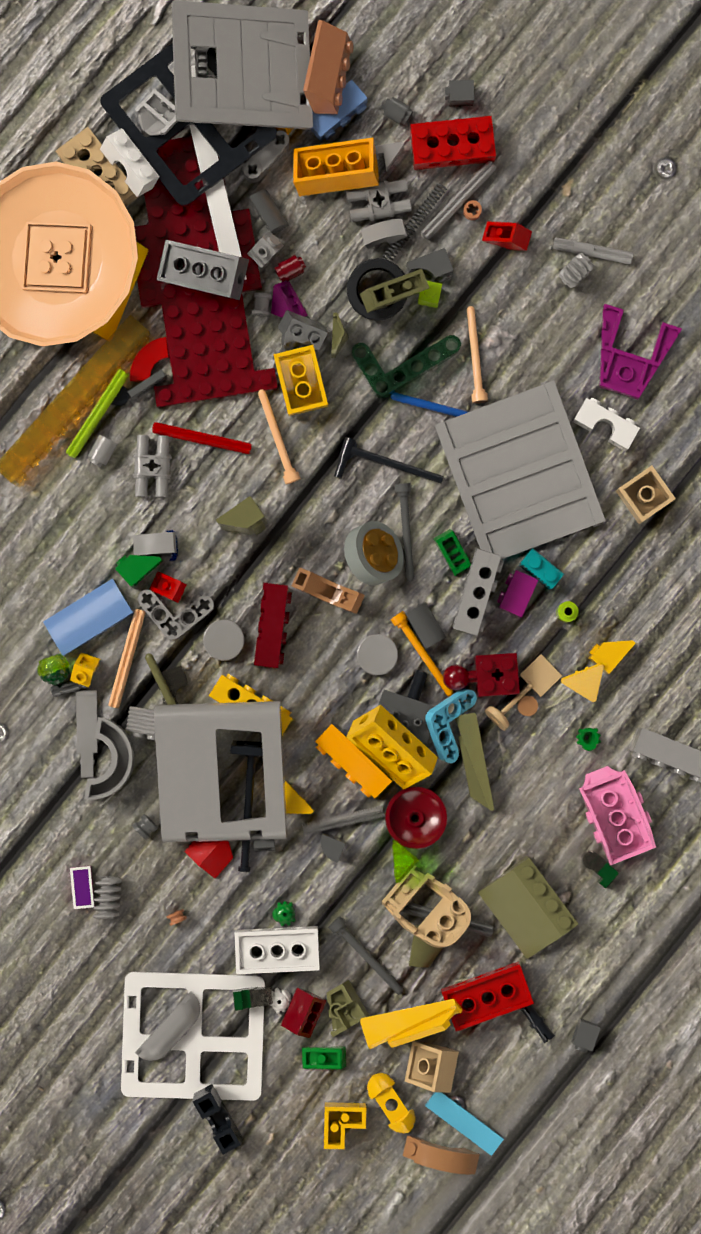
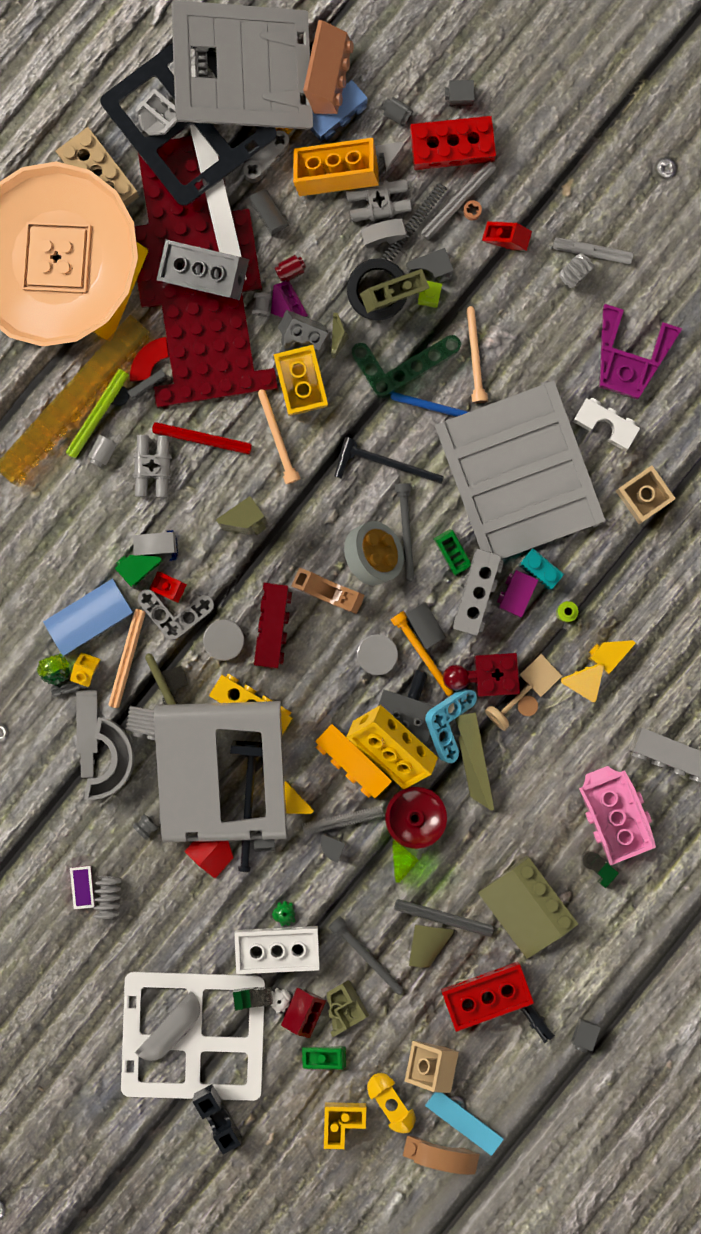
(140, 174): white arch -> none
(176, 917): nougat bush -> none
(265, 249): light grey brick -> none
(409, 1024): yellow wedge -> none
(443, 924): tan slope -> none
(593, 738): green animal -> none

